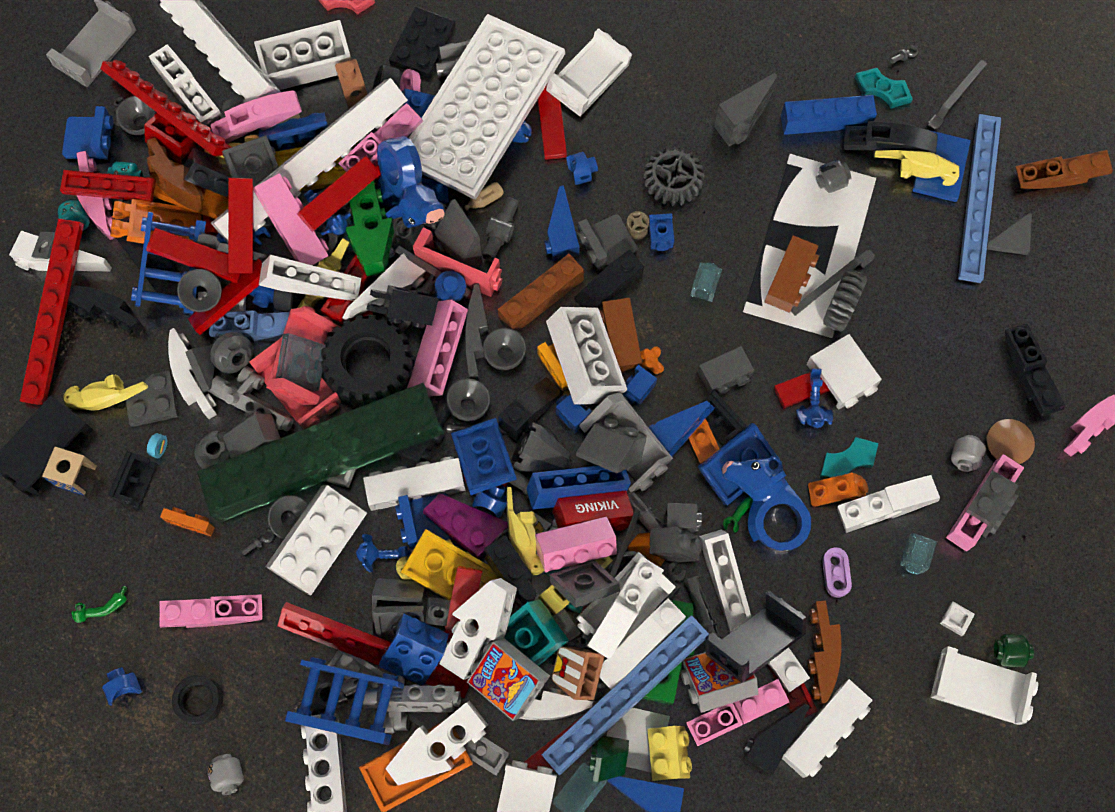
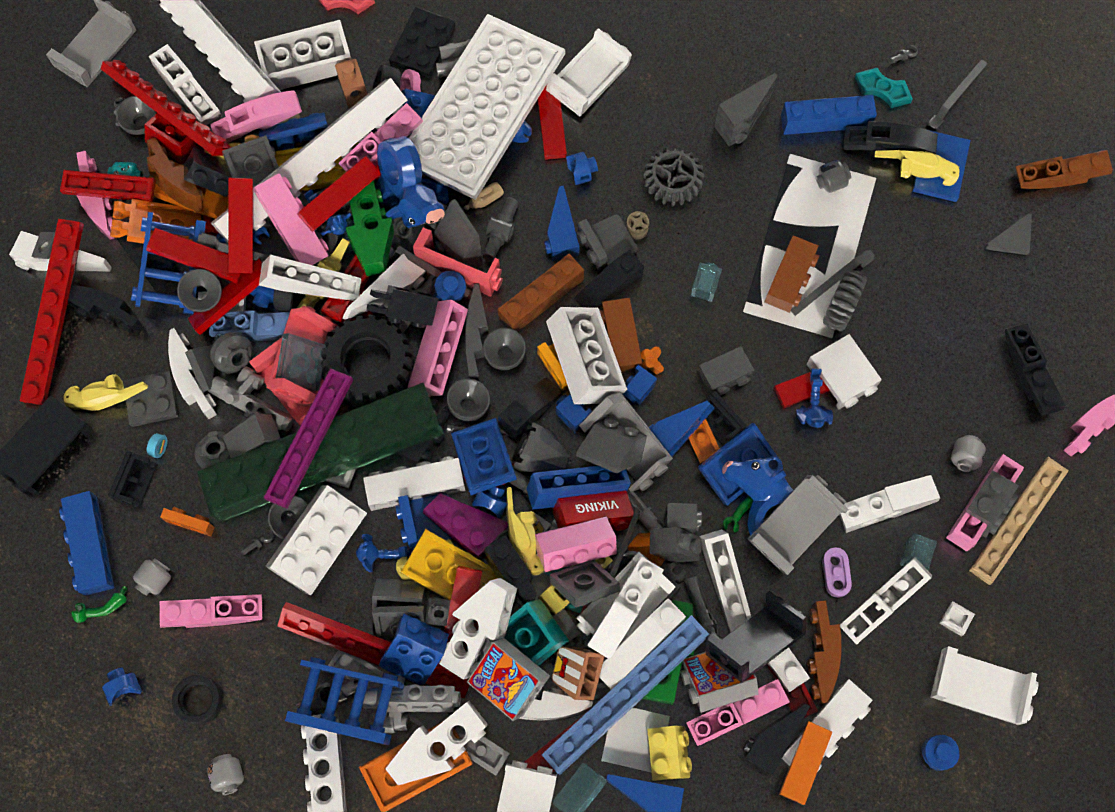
(67, 479): tan piece -> none
(73, 211): teal head -> none
(86, 543): none -> blue brick
(88, 135): blue bracket -> none
(151, 577): none -> light grey head
(308, 438): none -> magenta tile
(609, 758): dark green slope -> none
(657, 224): blue brick -> none
(797, 522): none -> light grey panel
(805, 763): none -> orange tile
(837, 489): orange bracket -> none
(858, 455): teal tile -> none
(885, 600): none -> white brick
(940, 752): none -> blue piece
(979, 198): medium blue plate -> none
(1011, 439): medium nougat dish -> none
(1013, 650): dark green head -> none
(1018, 521): none -> tan tile

